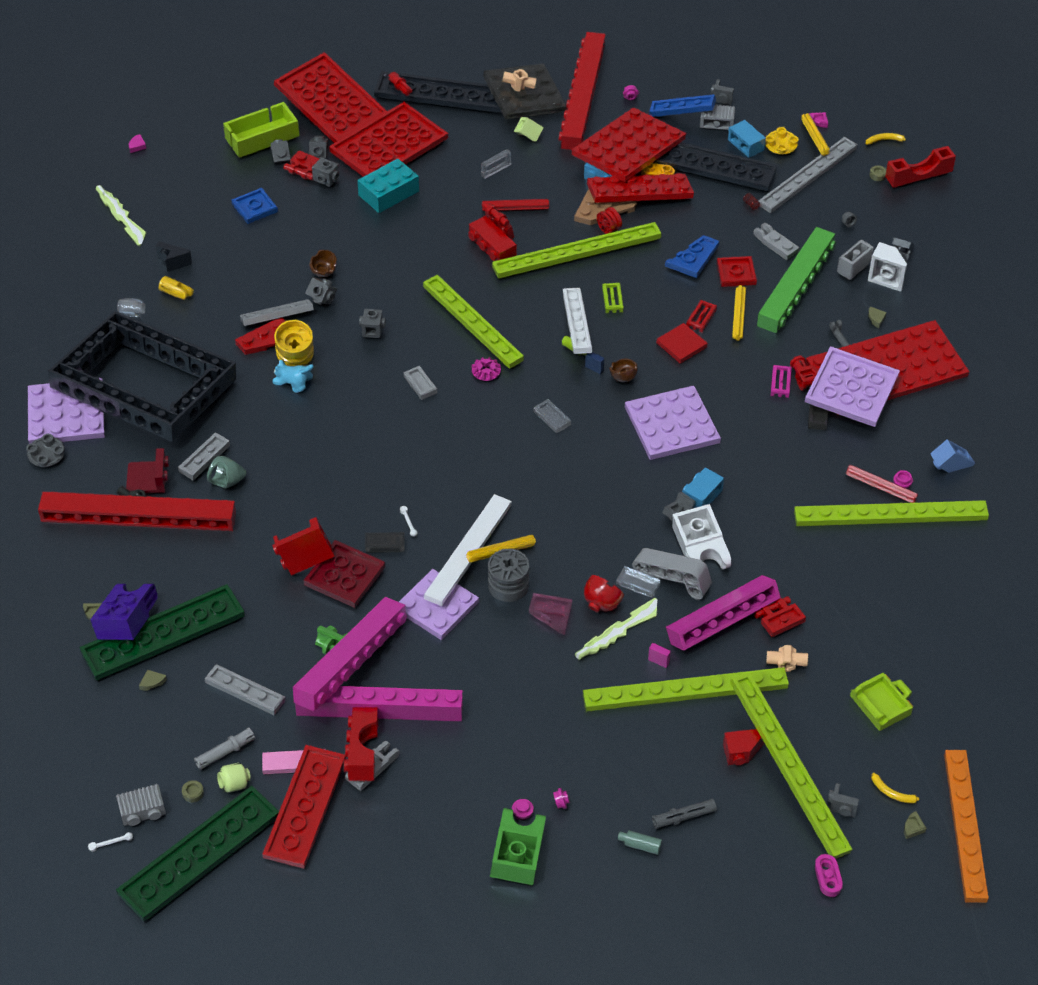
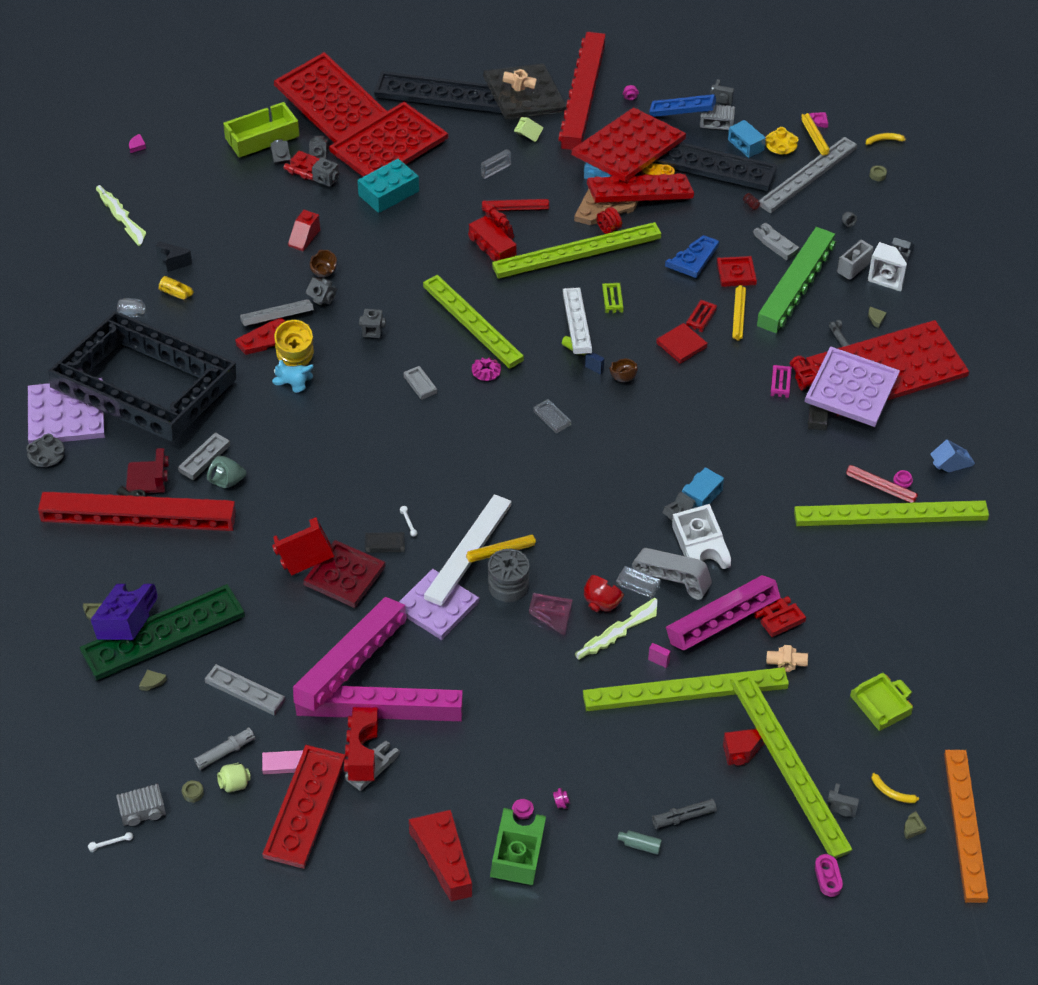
(197, 853): dark green plate -> none
(254, 205): blue tile -> none
(304, 230): none -> red slope
(327, 638): bright green hips -> none
(400, 83): red axle -> none
(442, 849): none -> red wedge
(672, 422): lavender plate -> none
(937, 163): red arch -> none

